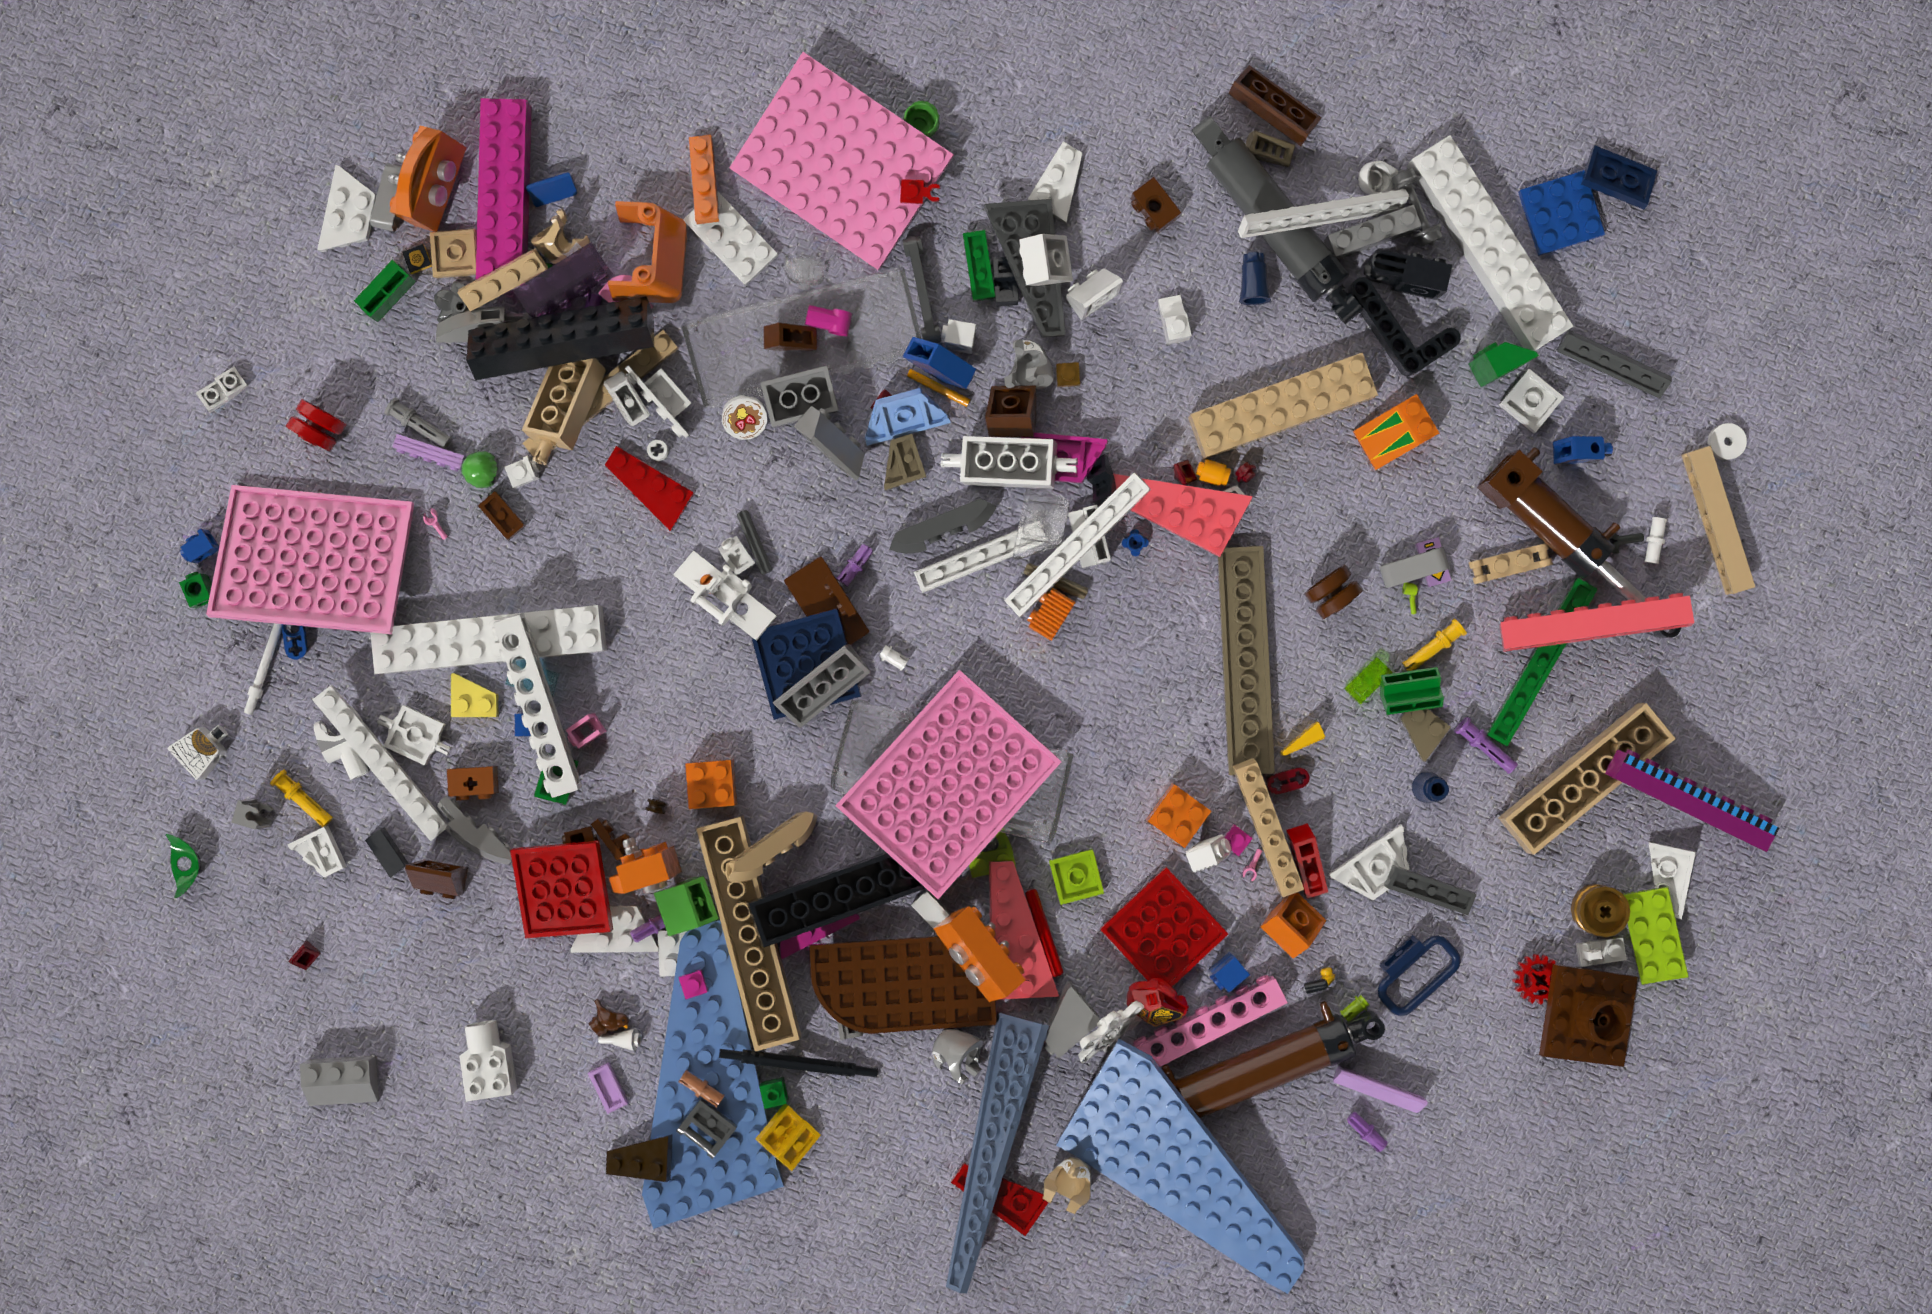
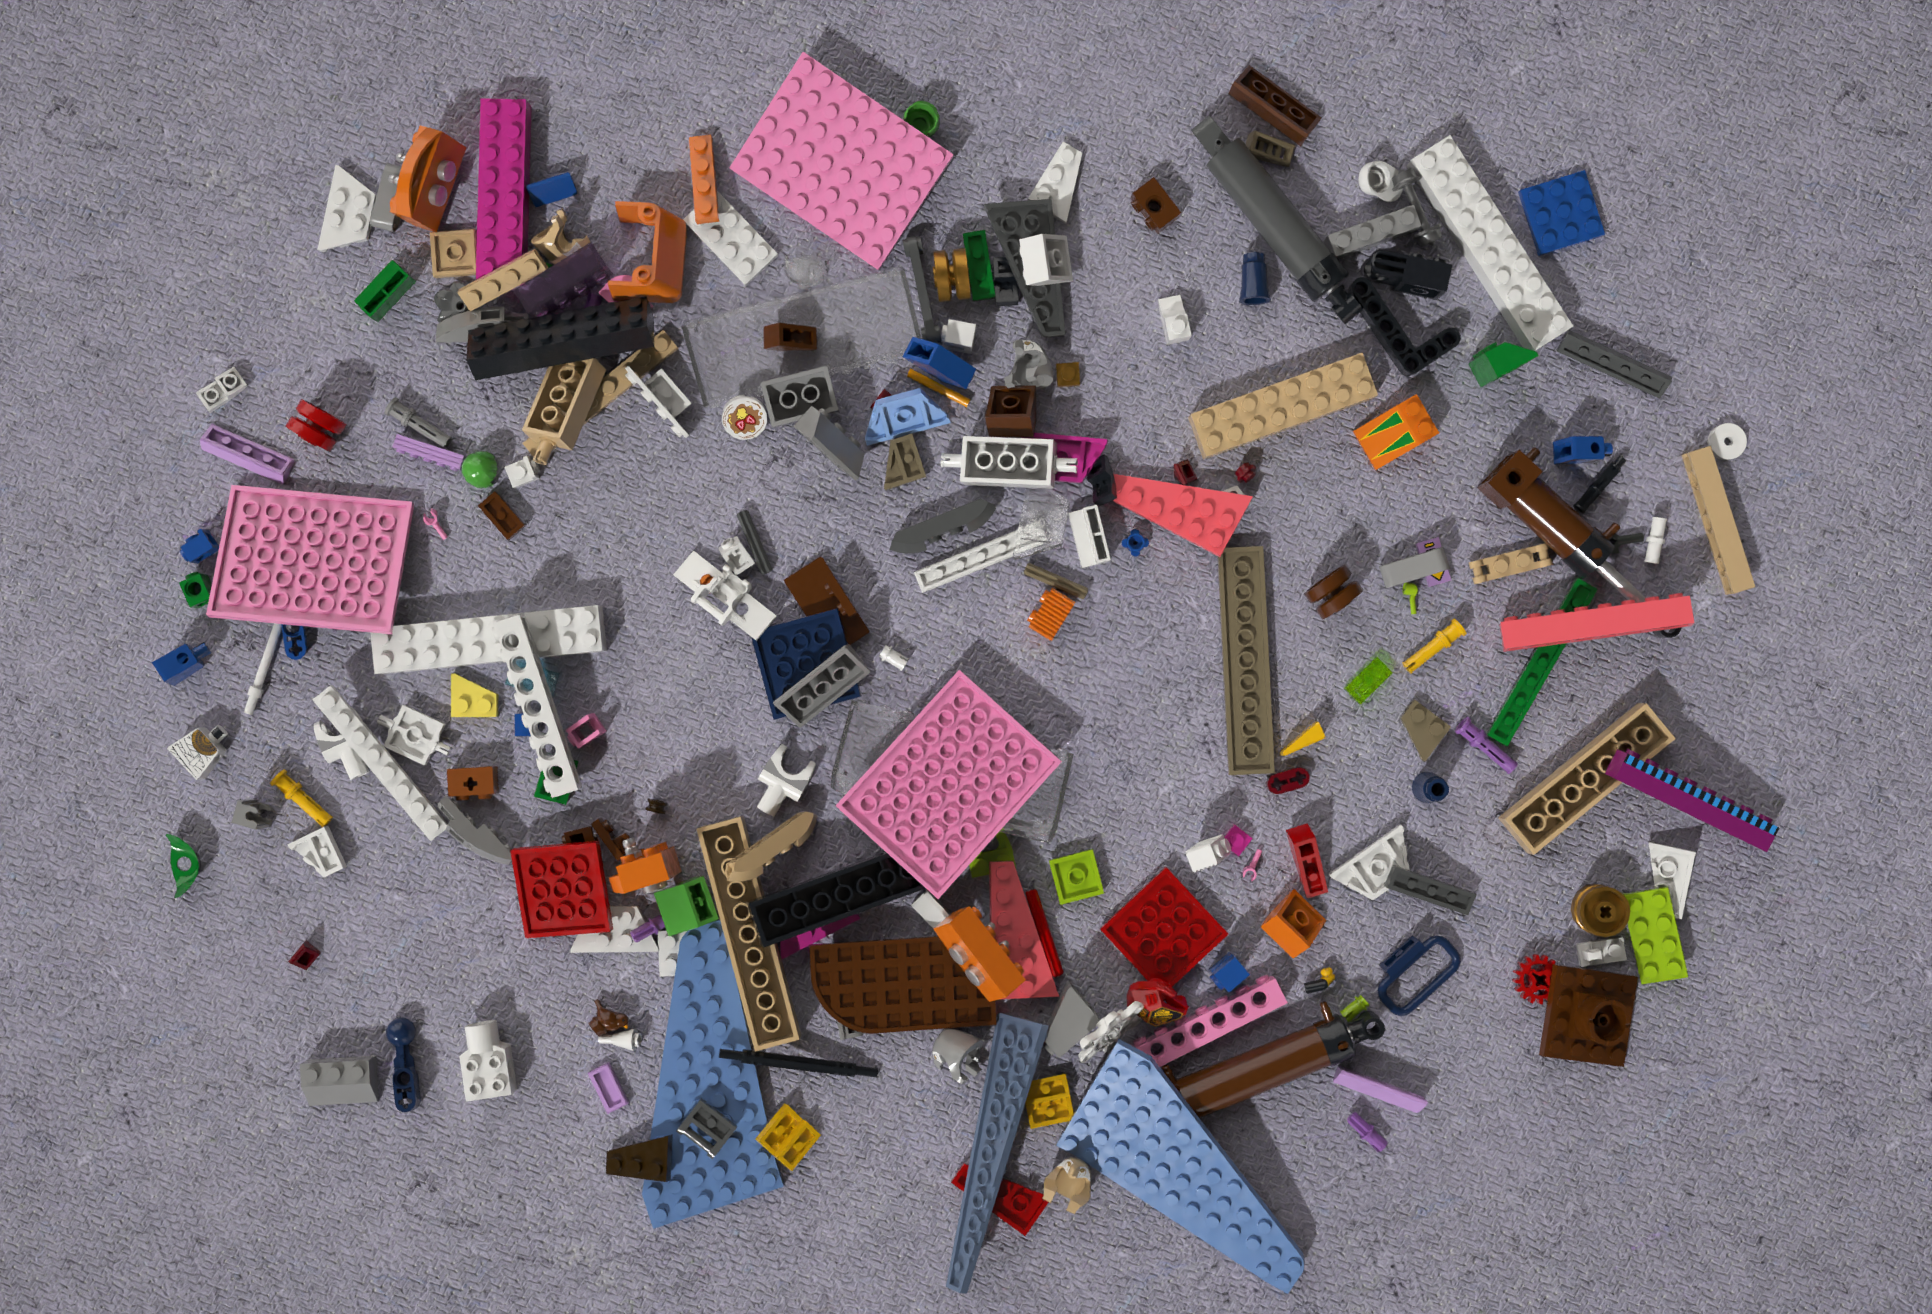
(173, 666): none -> blue torso
(246, 454): none -> lavender slope
(387, 852): black slope -> none
(401, 1033): none -> dark blue beam
(417, 259): black tile -> none
(437, 877): reddish brown slope -> none
(626, 398): white brick -> none
(655, 490): red wing -> none
(661, 456): white bush -> none
(693, 984): dark pink plate -> none
(701, 1088): nougat pin -> none
(711, 784): orange brick -> none
(774, 1092): green brick -> none
(781, 782): none -> white connector
(835, 320): dark pink piece -> none
(855, 565): medium lavender axle -> none
(915, 191): red plate -> none
(951, 275): none -> pearl gold wheel
(1049, 1101): none -> yellow slope
(1077, 544): white plate -> none
(1094, 292): white slope -> none
(1178, 815): orange brick -> none
(1213, 472): light orange brick -> none
(1268, 827): tan brick -> none
(1322, 213): white plate -> none
(1411, 691): green piece -> none
(1531, 401): white plate -> none
(1599, 485): none -> black piece
(1619, 177): dark blue plate -> none

